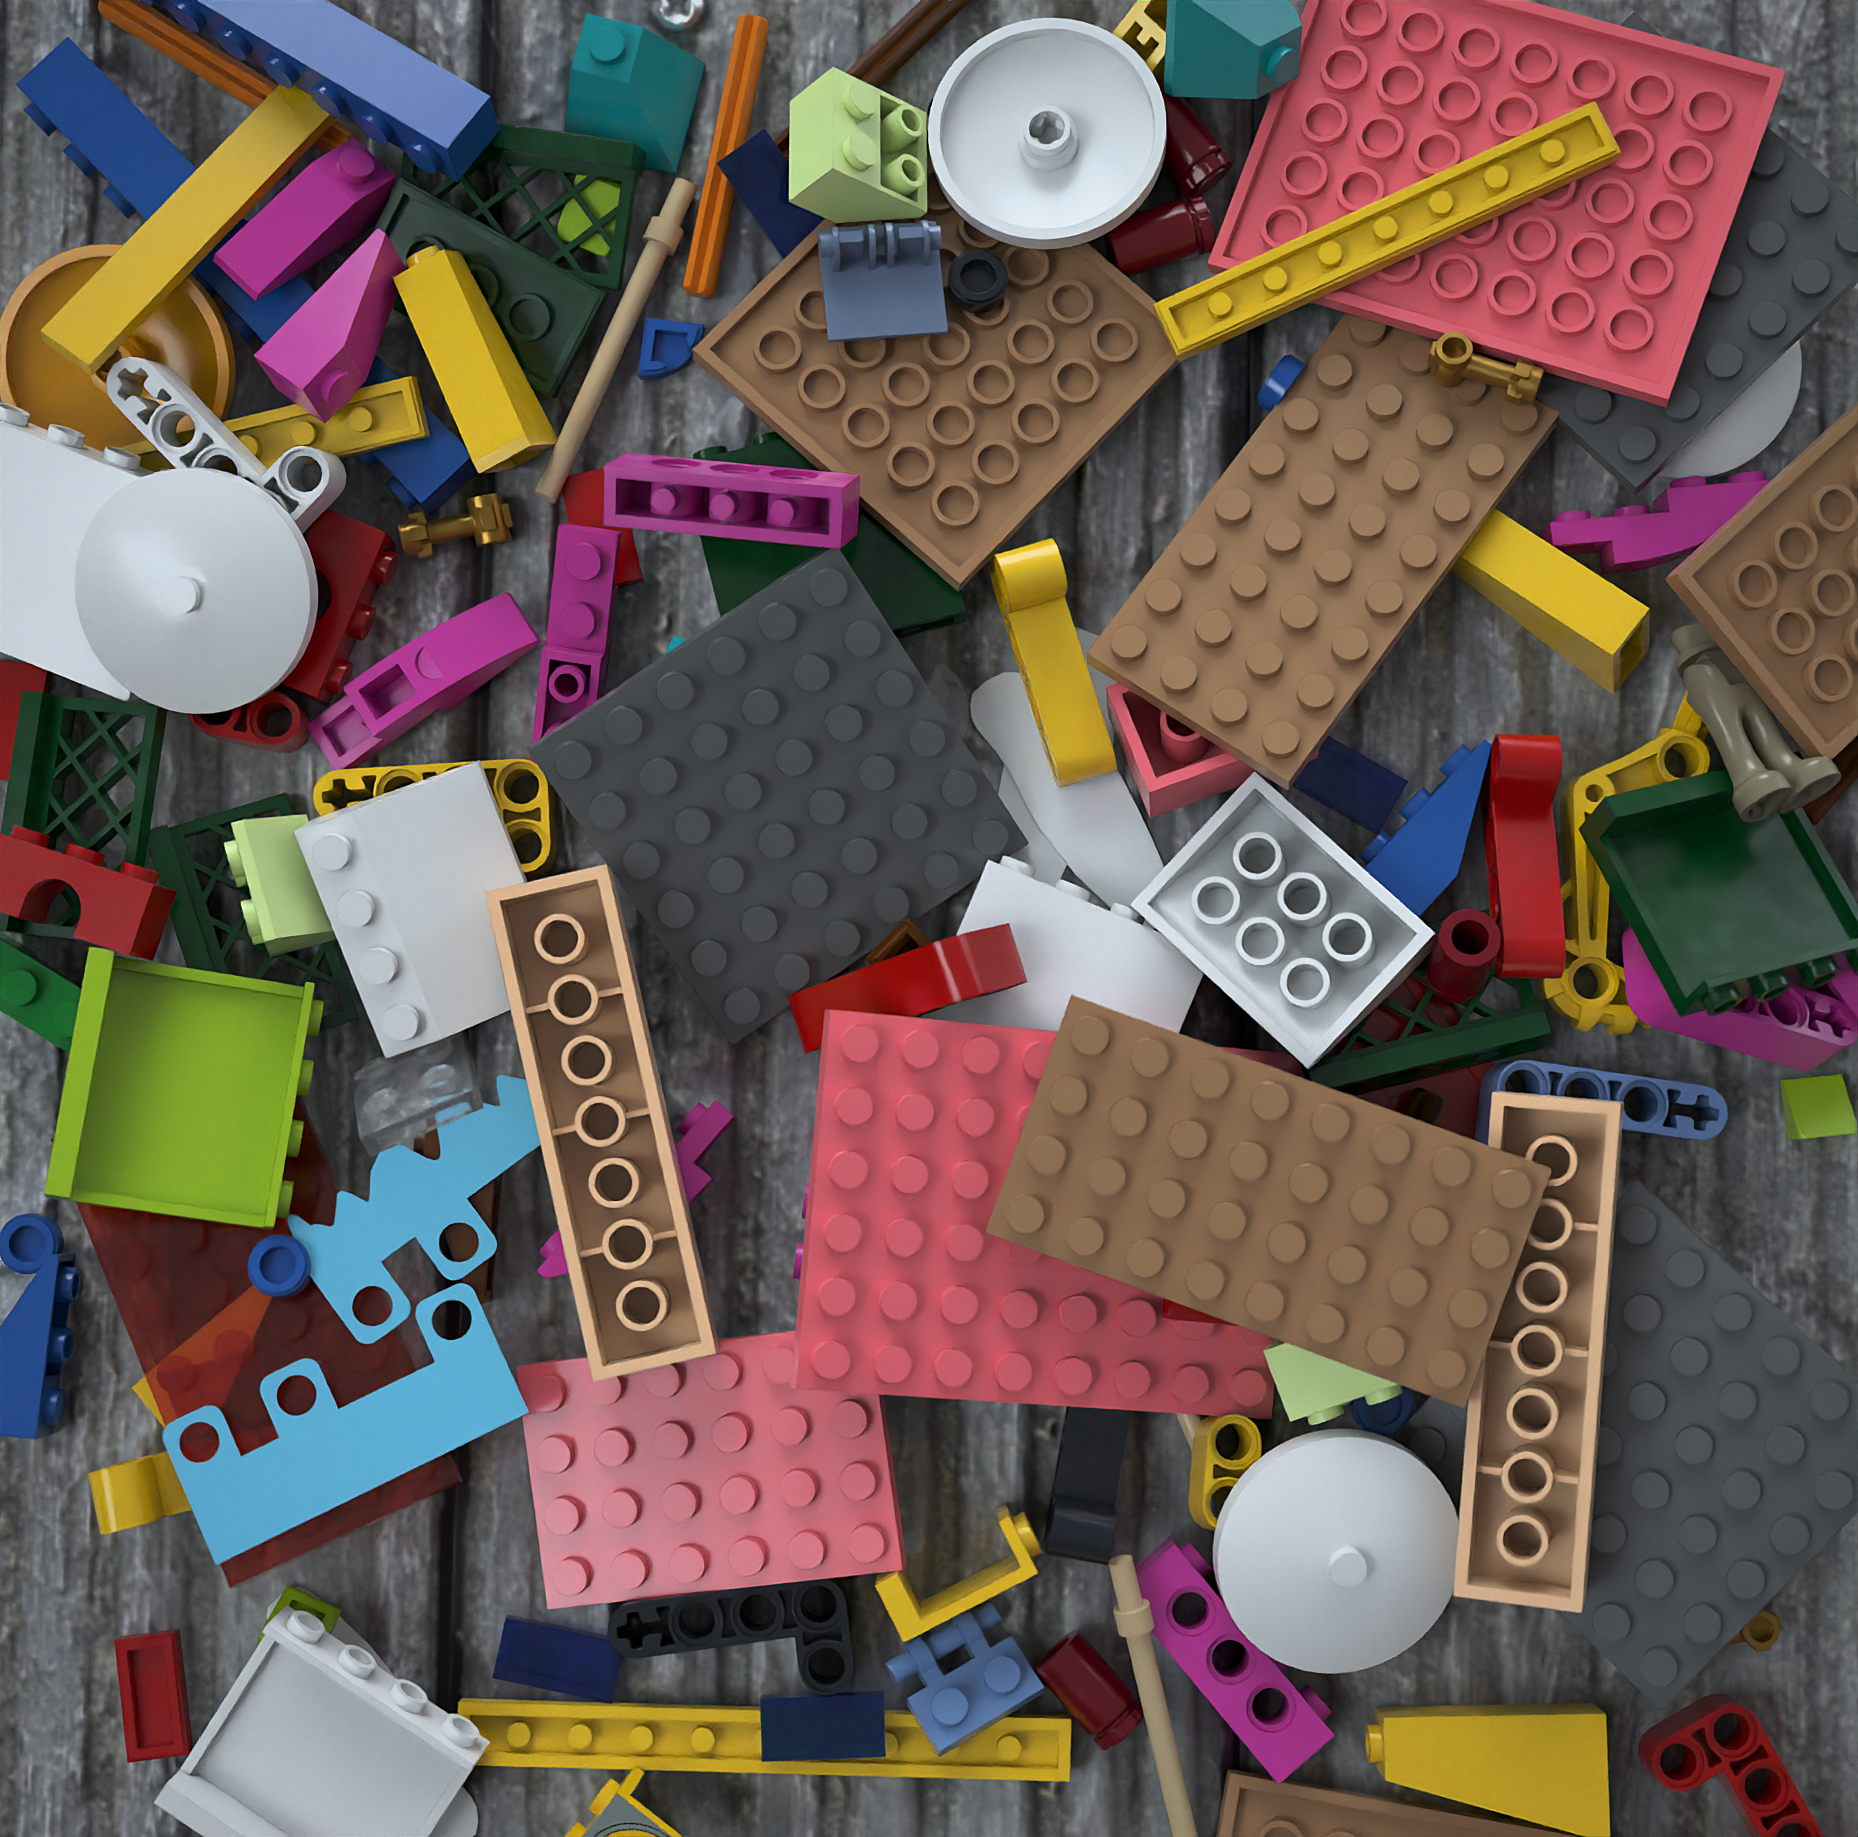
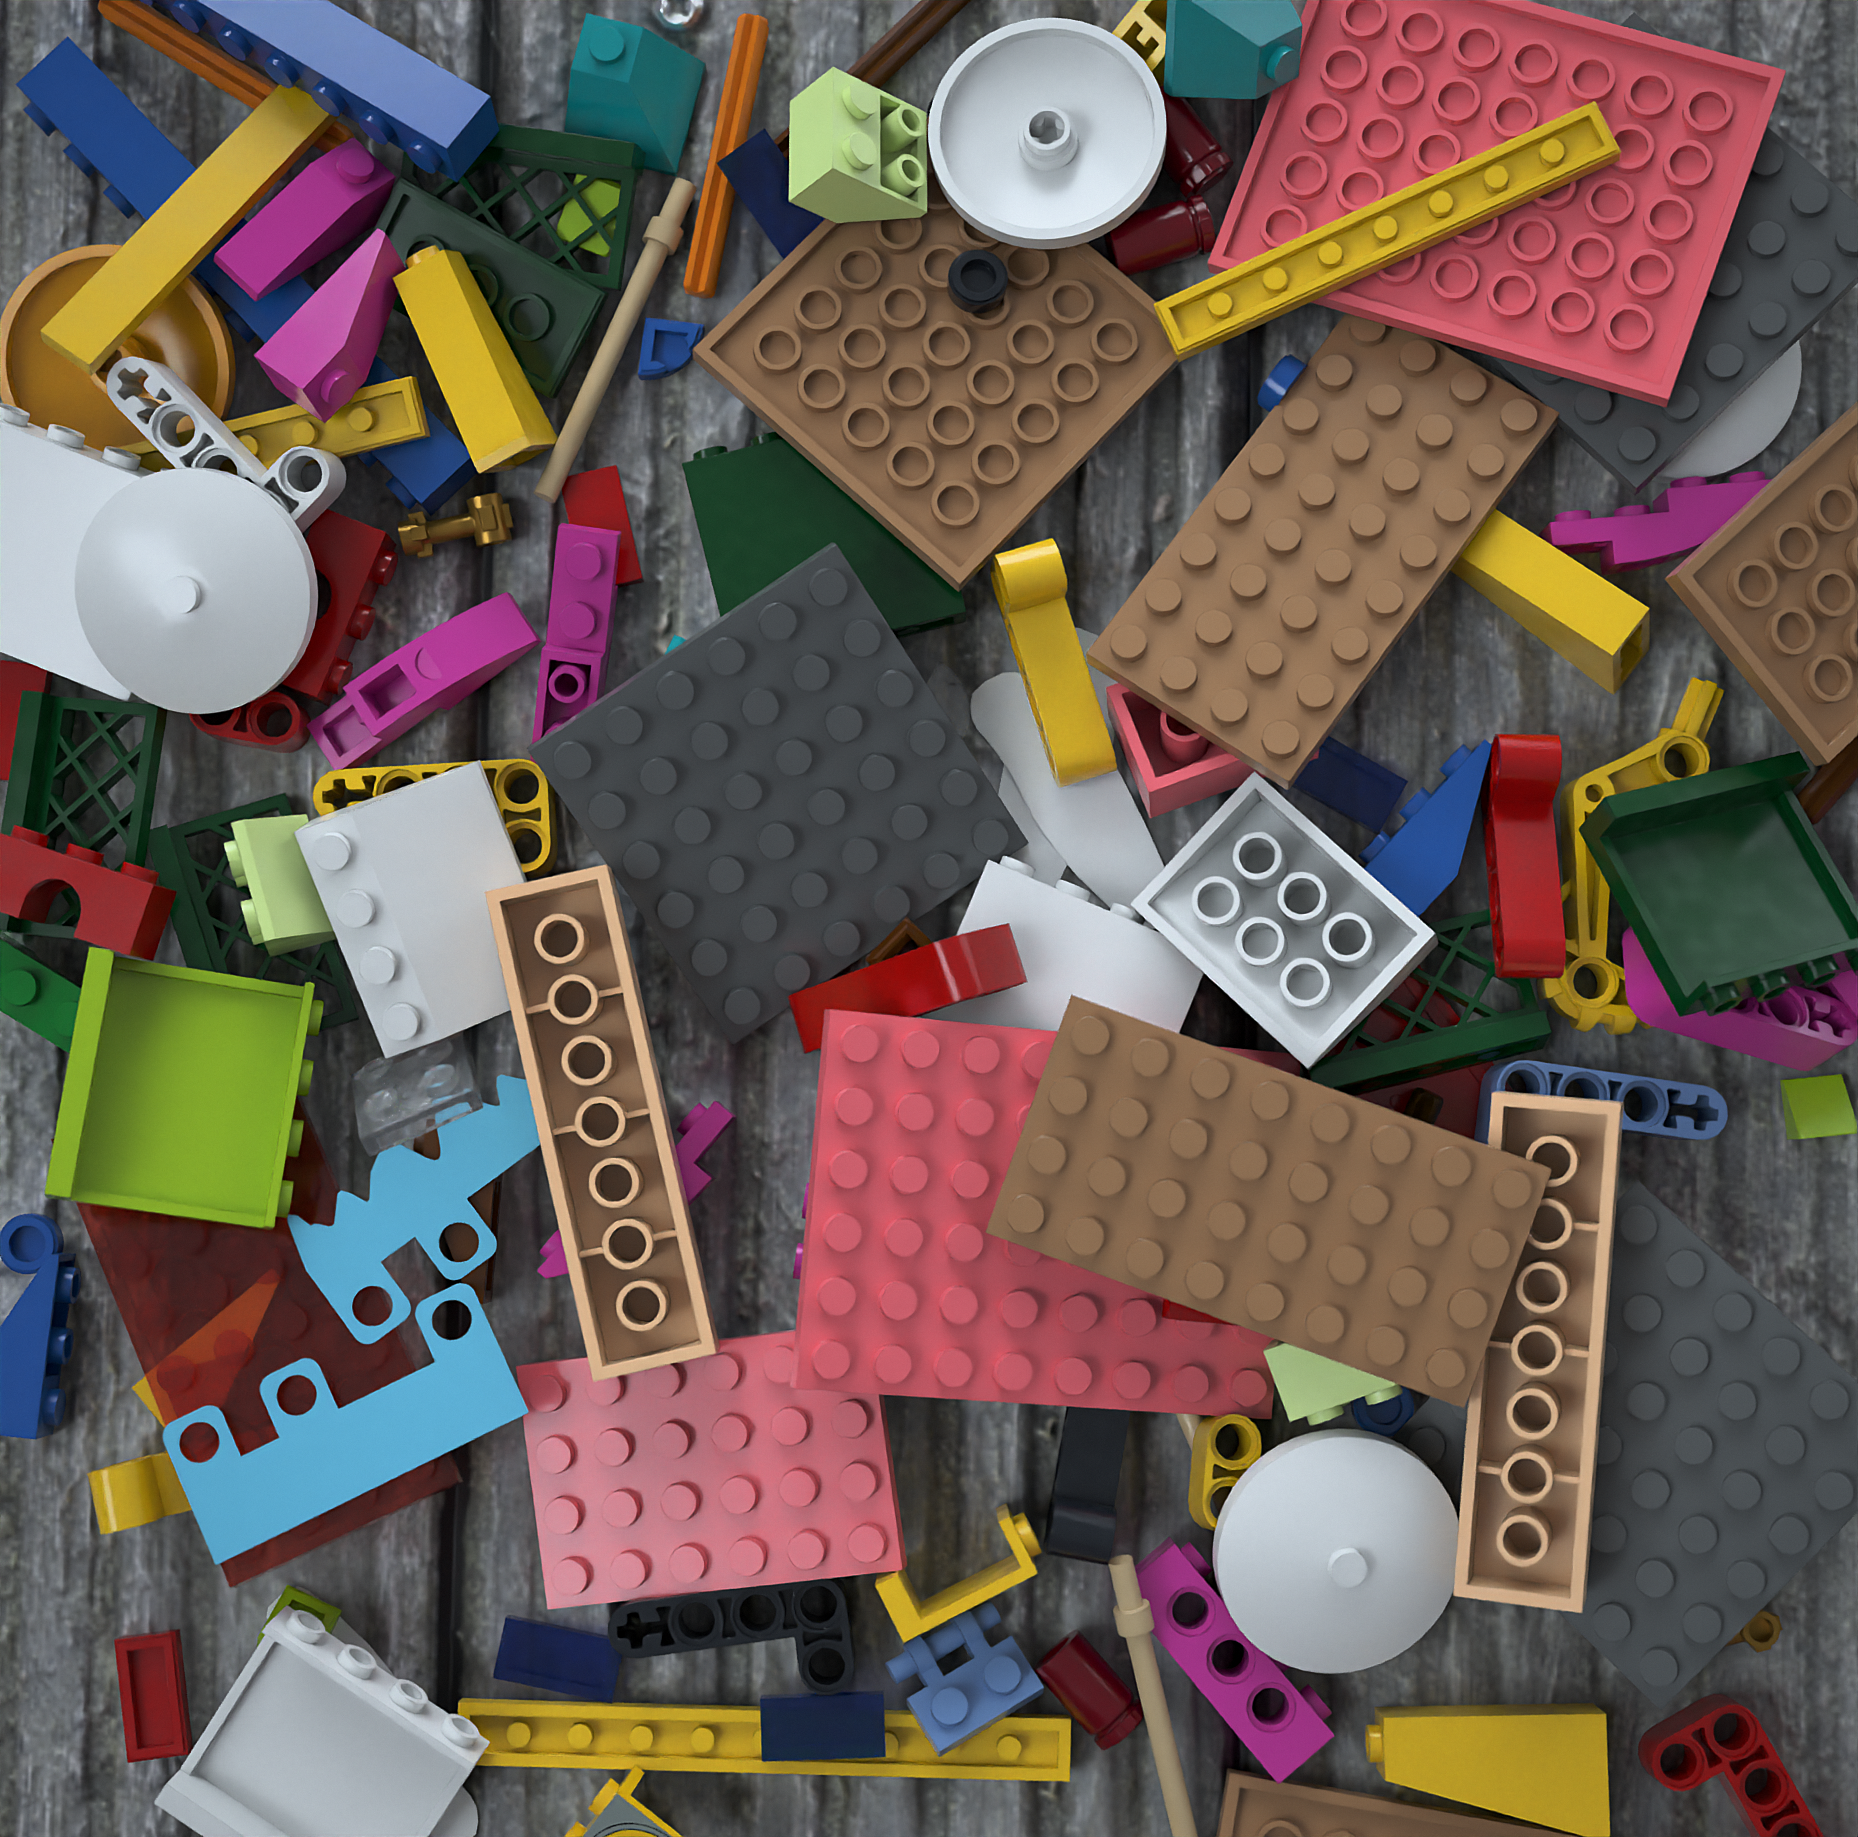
(279, 1266): blue tile -> none
(731, 500): dark pink brick -> none
(882, 281): sand blue hinge -> none
(1453, 361): pearl gold bar -> none
(1463, 955): dark red piece -> none
(1731, 709): dark tan piece -> none

